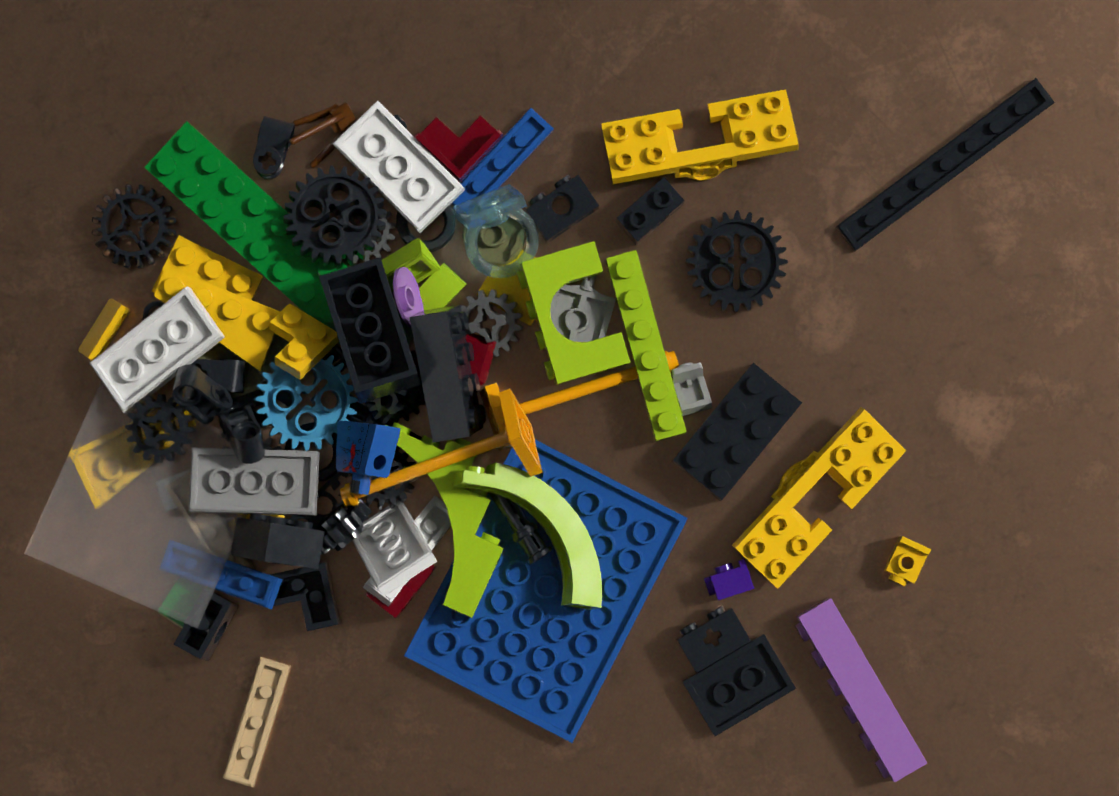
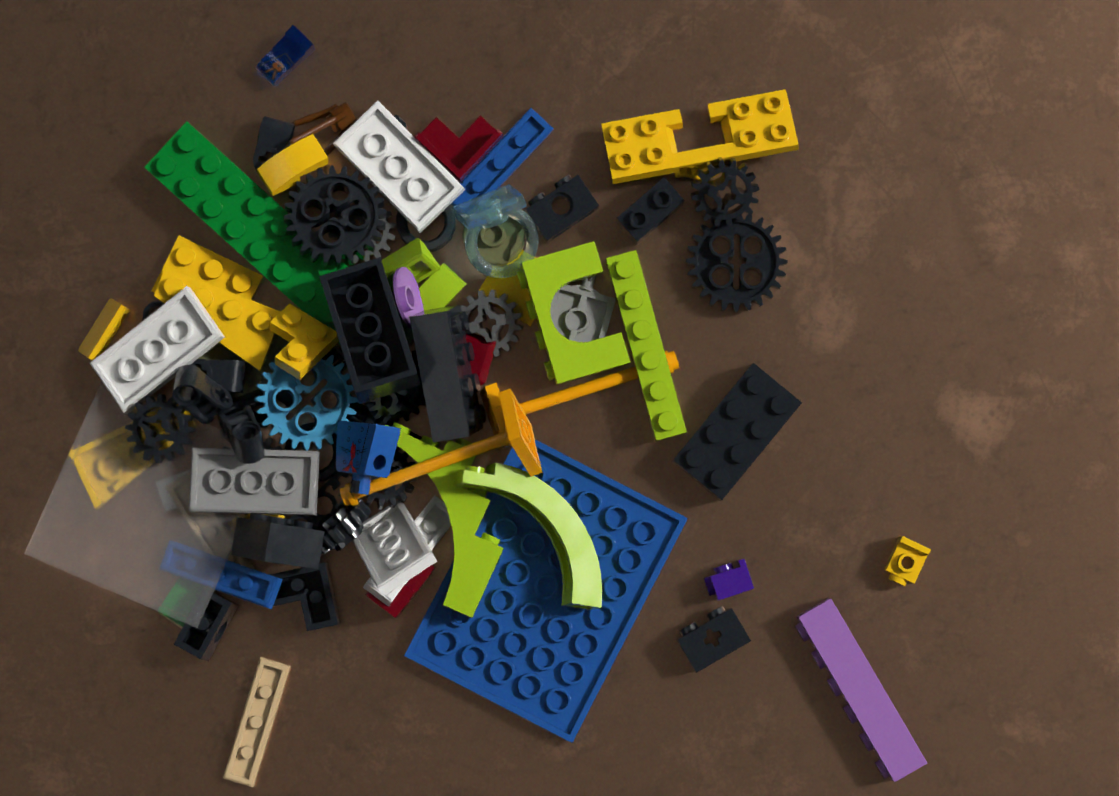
(121, 232): black gear -> none
(285, 56): none -> clear blue leg
(291, 163): none -> yellow slope
(524, 531): black pin -> none
(691, 388): light grey bracket -> none
(712, 188): none -> black gear
(739, 685): black plate -> none
(853, 459): yellow plate -> none
(945, 164): black tile -> none

